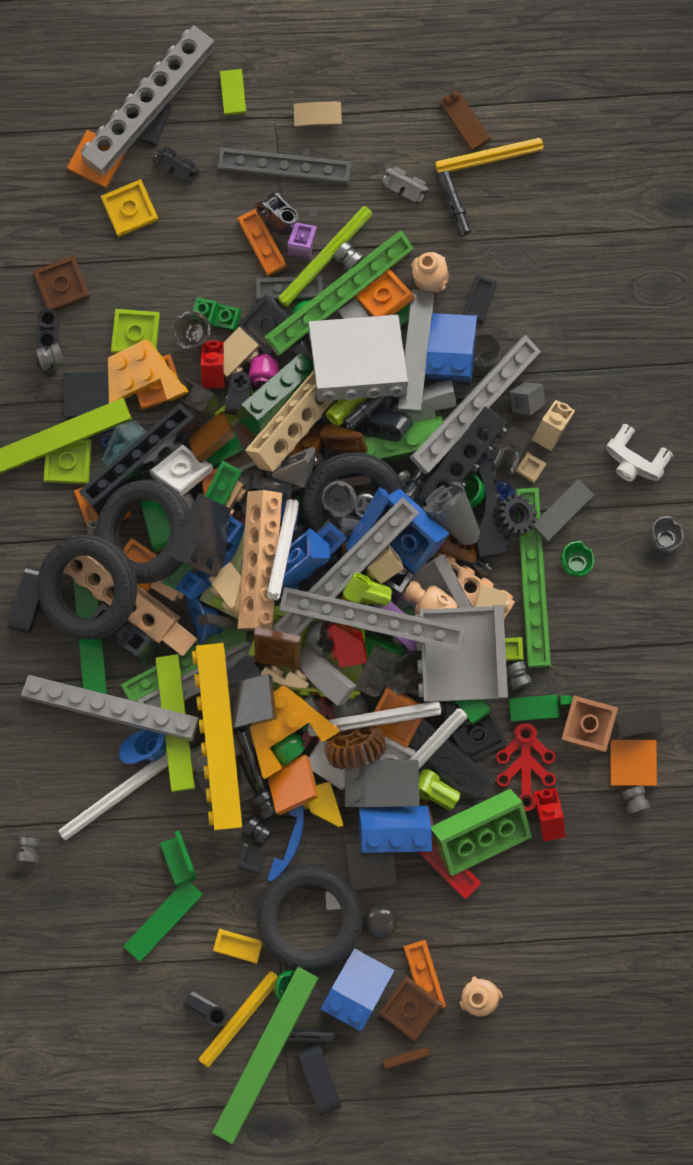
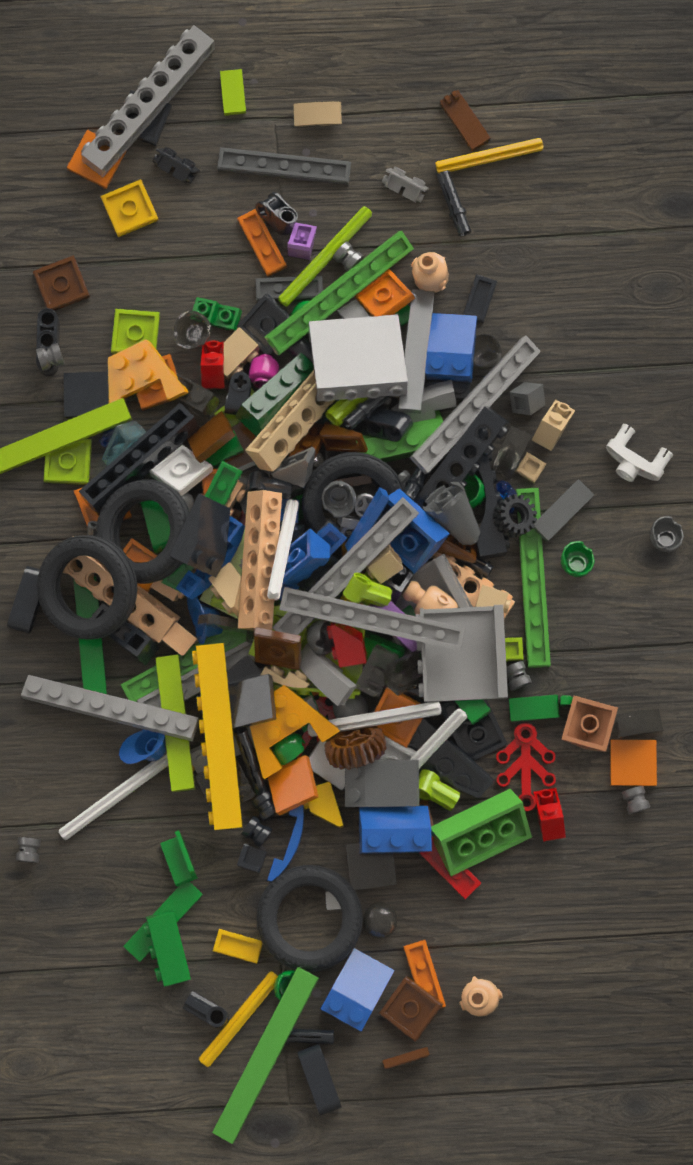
(167, 948): none -> green brick

